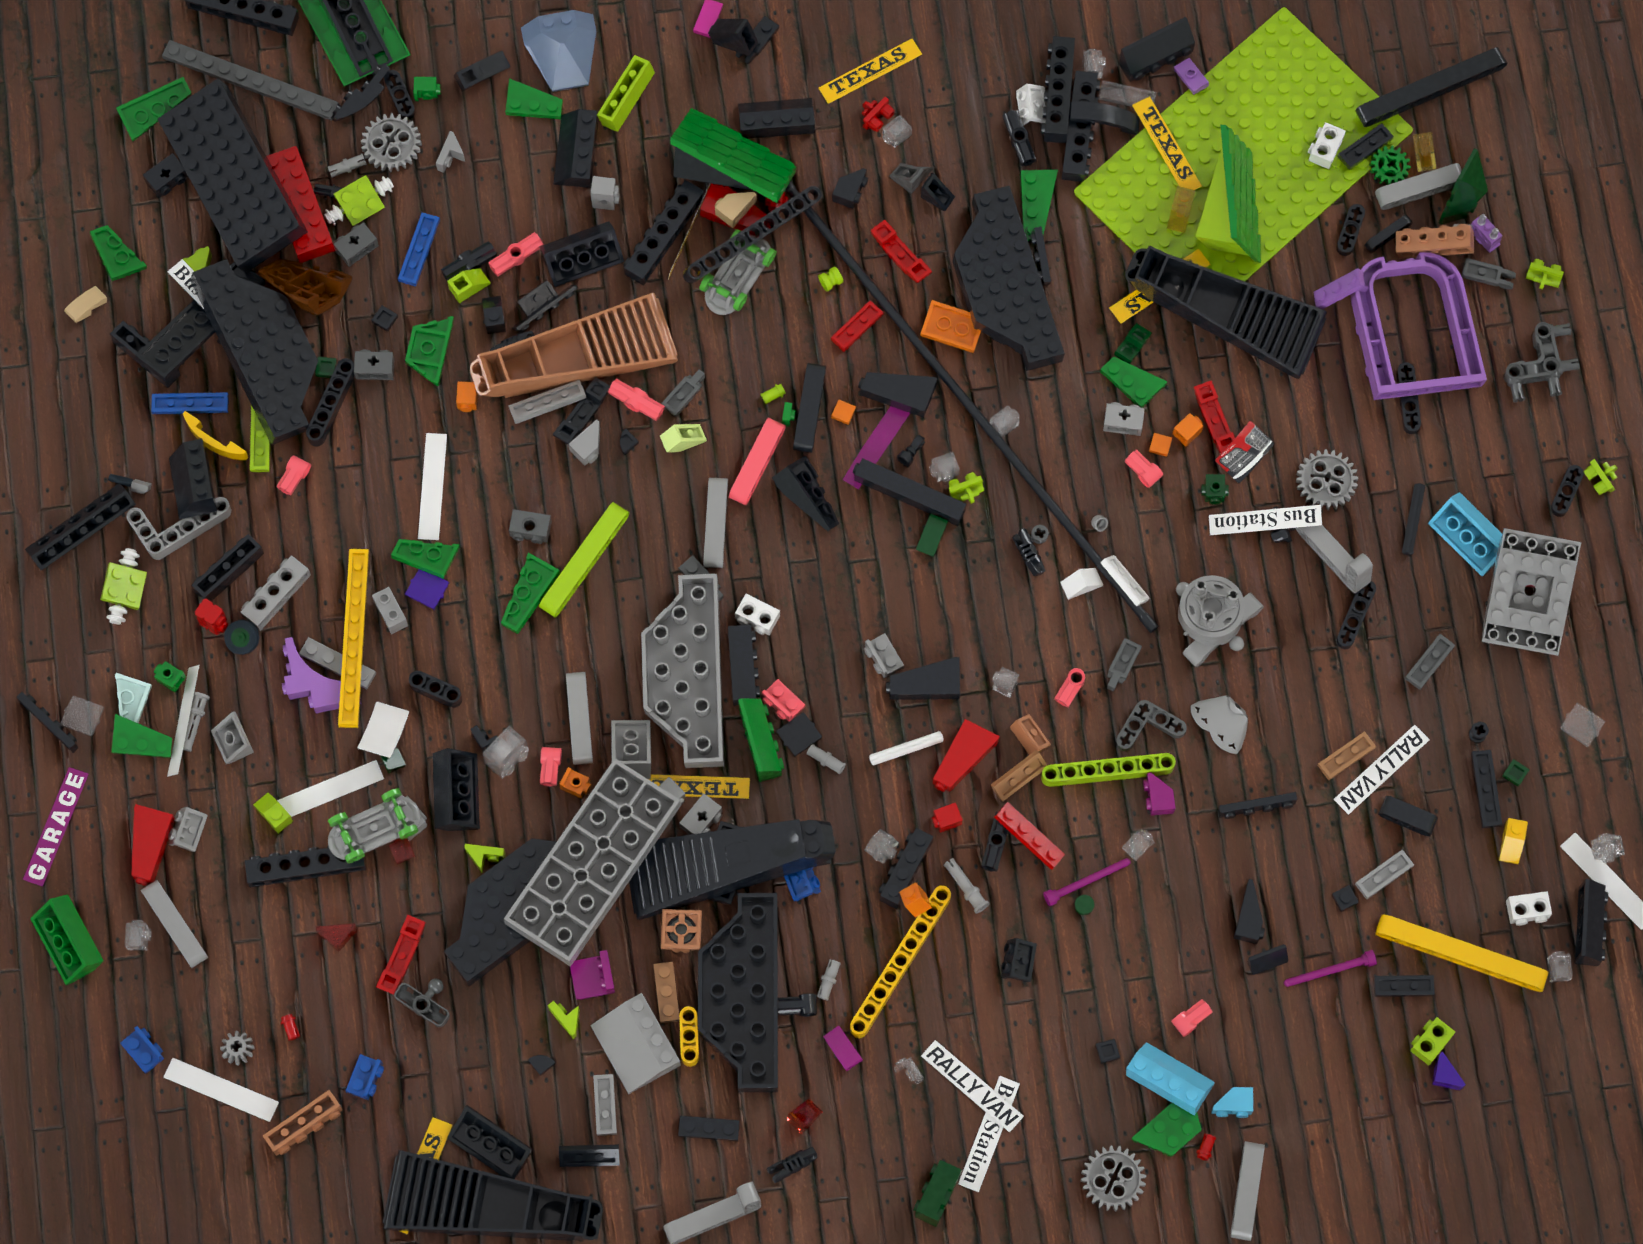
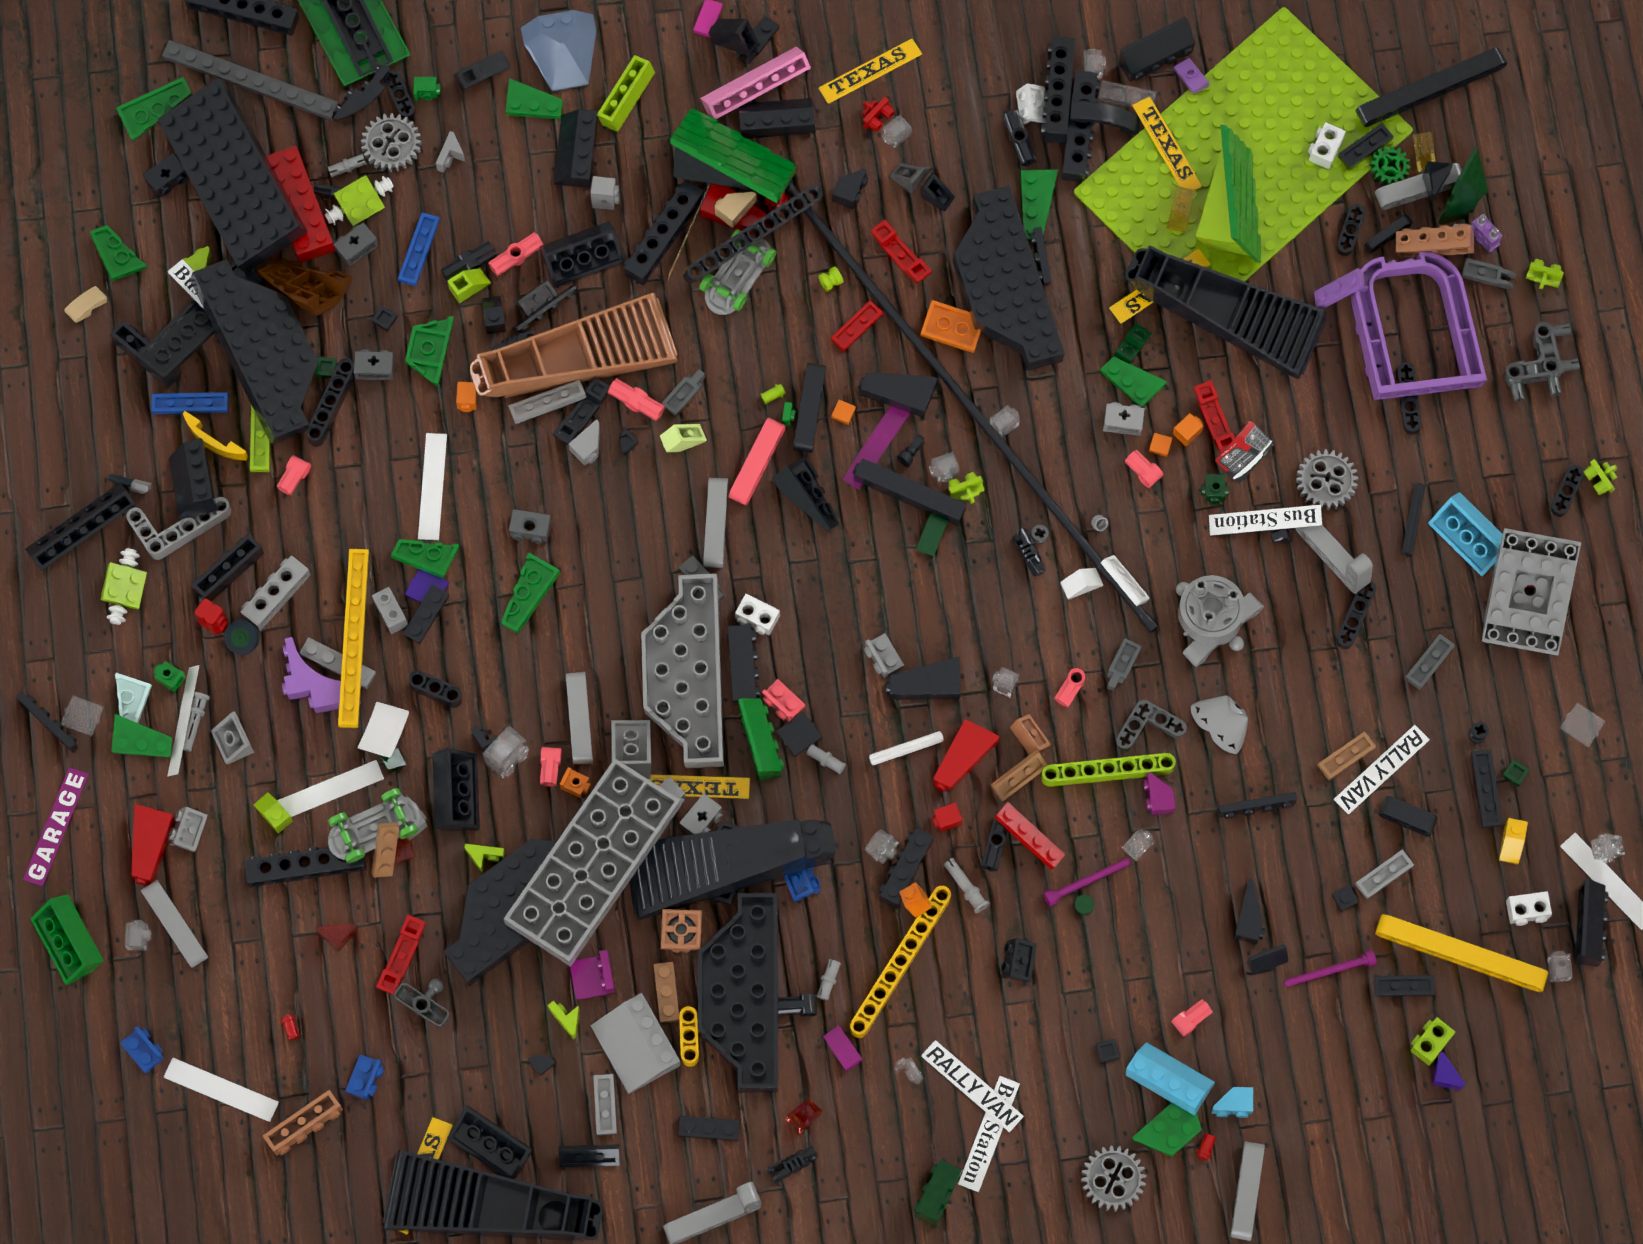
(242, 1052): light grey gear -> none
(385, 849): none -> medium nougat plate
(426, 614): none -> black plate
(584, 559): lime beam -> none
(755, 83): none -> bright pink brick
(1435, 176): none -> black slope

